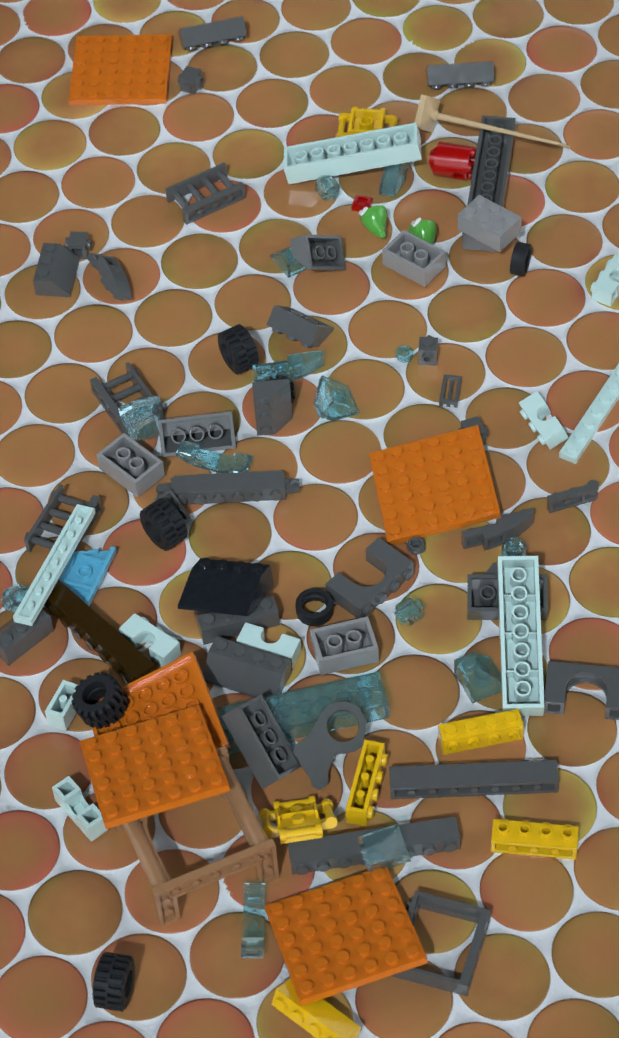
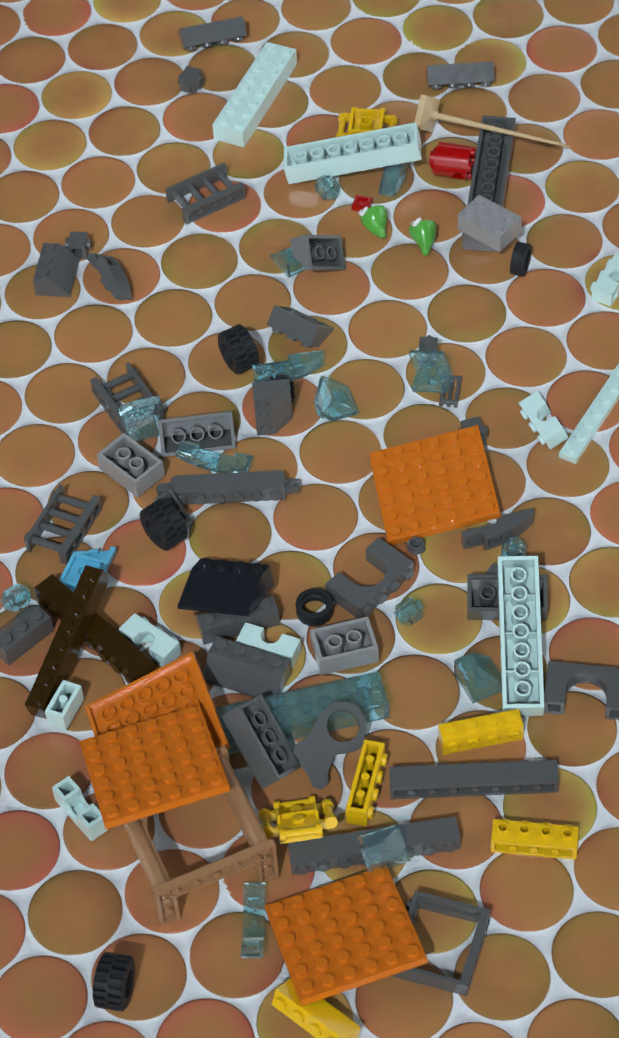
(54, 565): light aqua plate -> none
(67, 639): none -> dark brown brick
(106, 710): black tyre -> none
(121, 69): orange plate -> none
(254, 94): none -> light aqua brick
(404, 353): clear light blue plate -> none
(414, 258): light grey brick -> none
(431, 371): none -> clear light blue bracket
(573, 497): dark grey plate -> none

